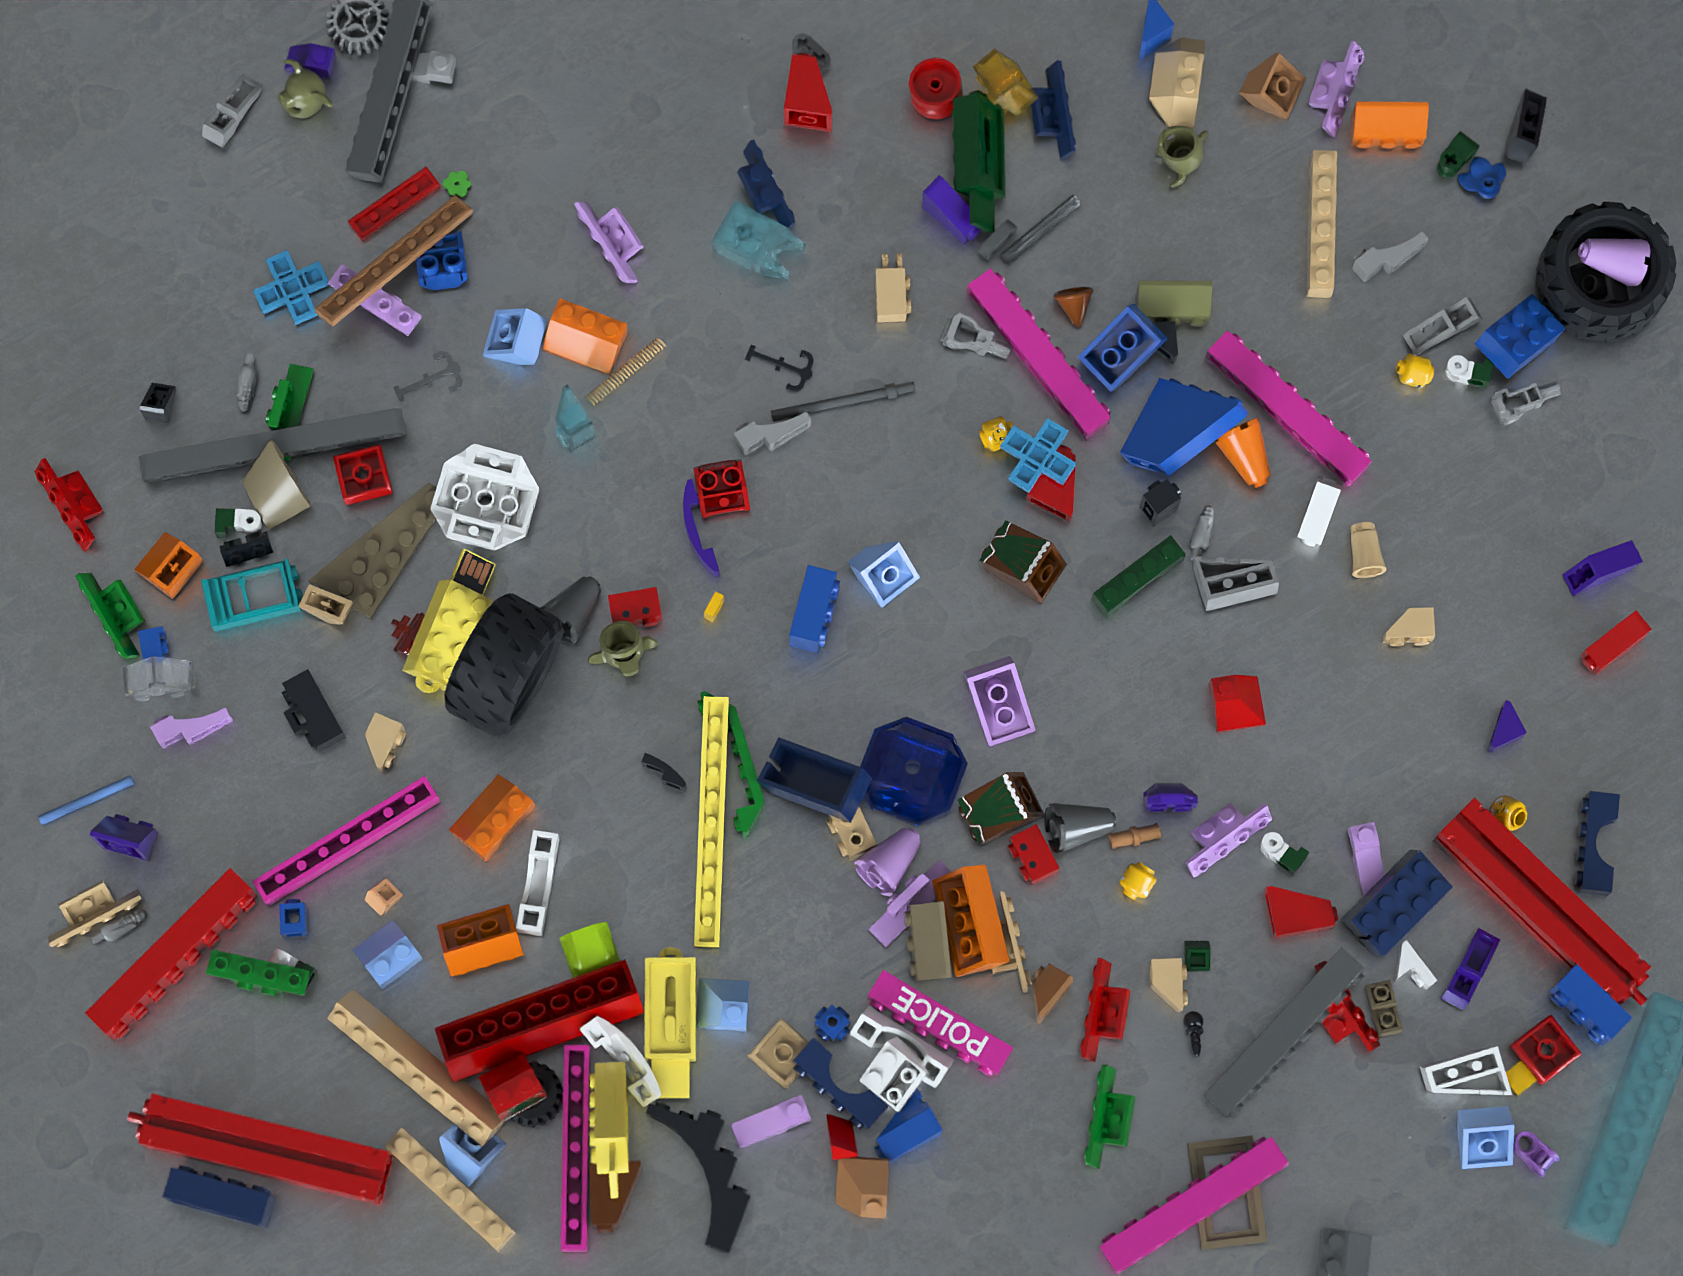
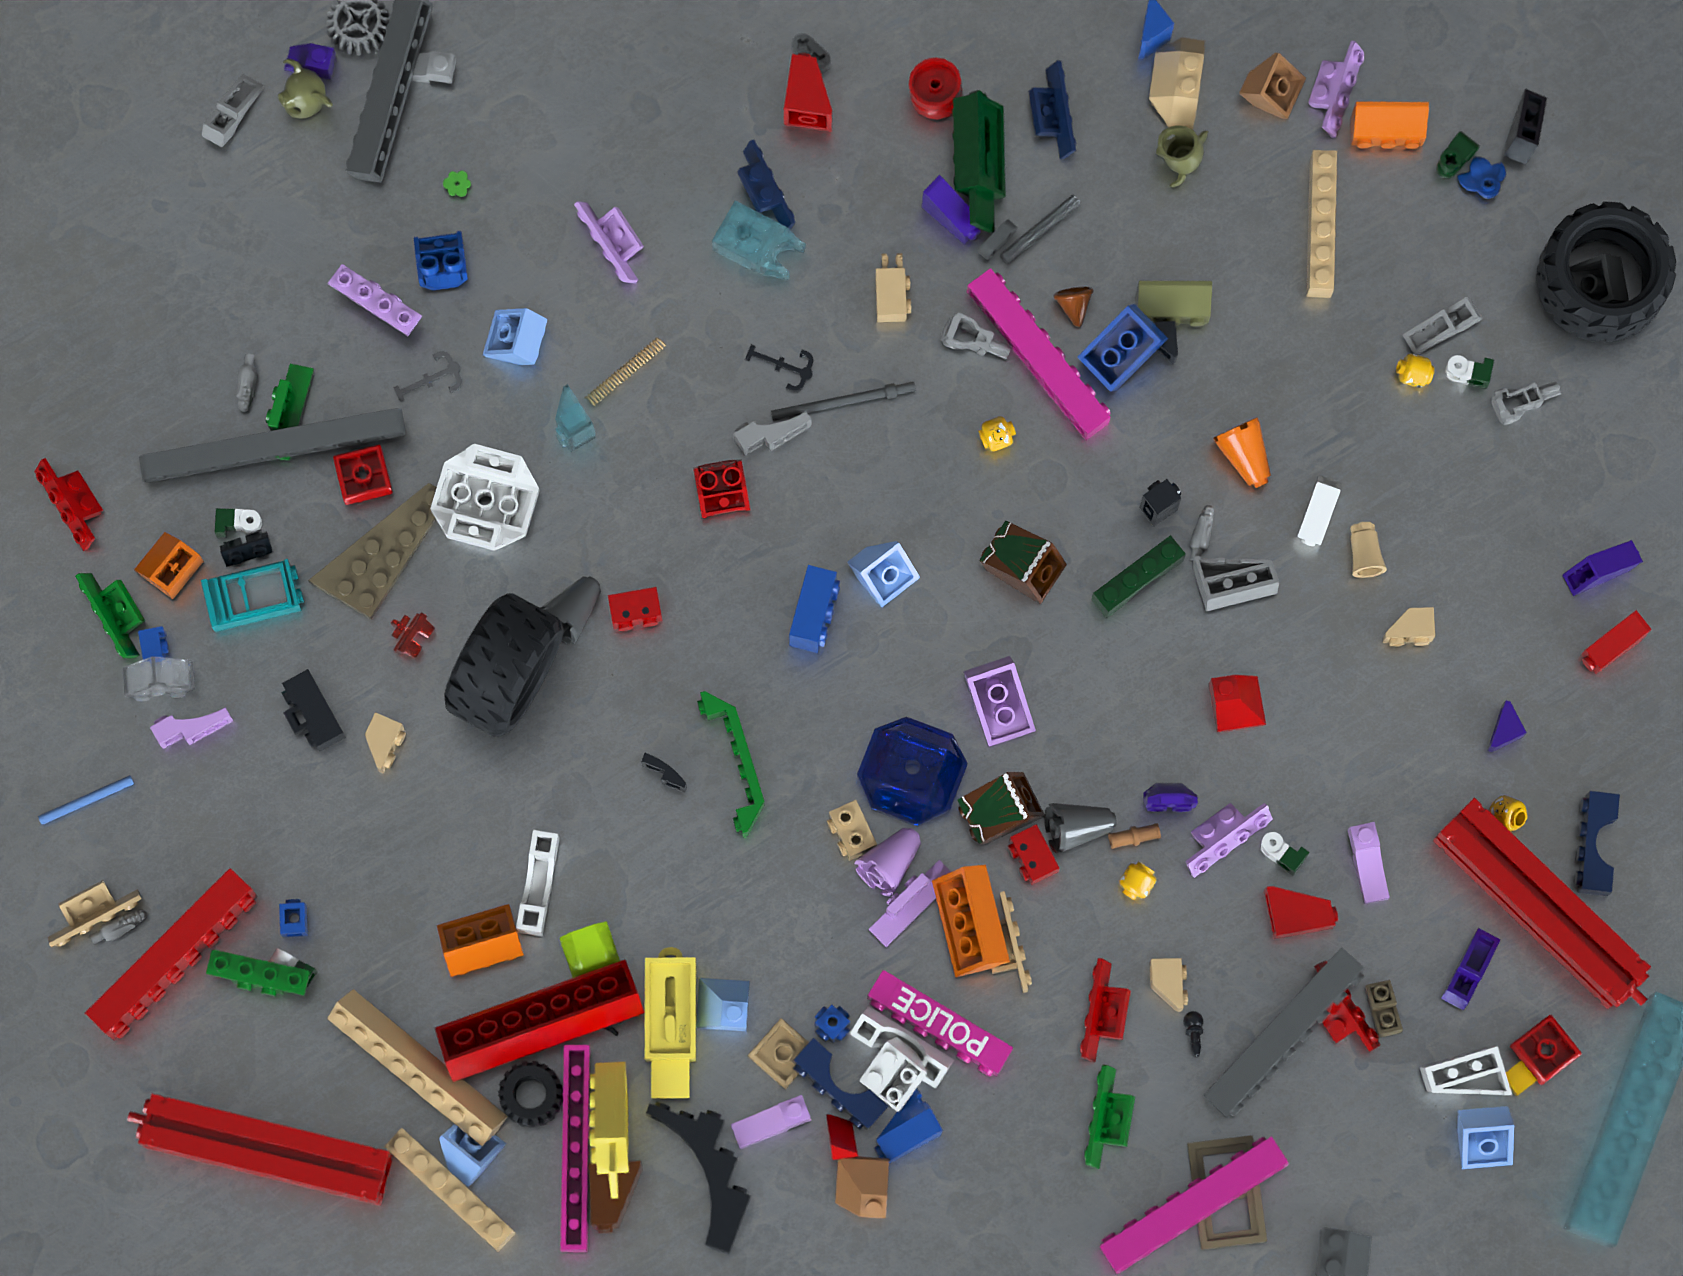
(125, 837): dark purple slope -> none
(158, 402): black slope -> none
(217, 1197): dark blue piece -> none
(274, 487): dark tan slope -> none
(291, 287): dark azure plate -> none
(325, 605): tan slope -> none
(346, 841): dark pink brick -> none
(383, 896): light nougat slope -> none
(387, 954): light blue slope -> none
(393, 261): medium nougat tile -> none
(394, 204): red tile -> none
(449, 622): light yellow piece -> none
(492, 817): orange slope -> none
(512, 1087): red slope -> none
(585, 336): orange slope -> none
(621, 1049): white slope -> none
(622, 647): olive piece -> none
(705, 556): dark purple slope -> none
(711, 822): light yellow plate -> none
(714, 606): yellow tile -> none
(815, 780): dark blue piece -> none
(928, 941): dark tan slope -> none
(1004, 82): clear yellow brick -> none
(1038, 455): dark azure plate -> none
(1048, 989): medium nougat slope -> none
(1053, 496): red slope -> none
(1179, 425): blue slope -> none
(1197, 955): dark green slope -> none
(1288, 408): dark pink brick -> none
(1371, 261): light grey slope -> none
(1397, 902): dark blue piece -> none
(1409, 960): white slope -> none
(1520, 336): blue brick -> none
(1535, 1153): medium lavender piece -> none
(1589, 1005): blue brick -> none
(1617, 258): lavender cone -> none

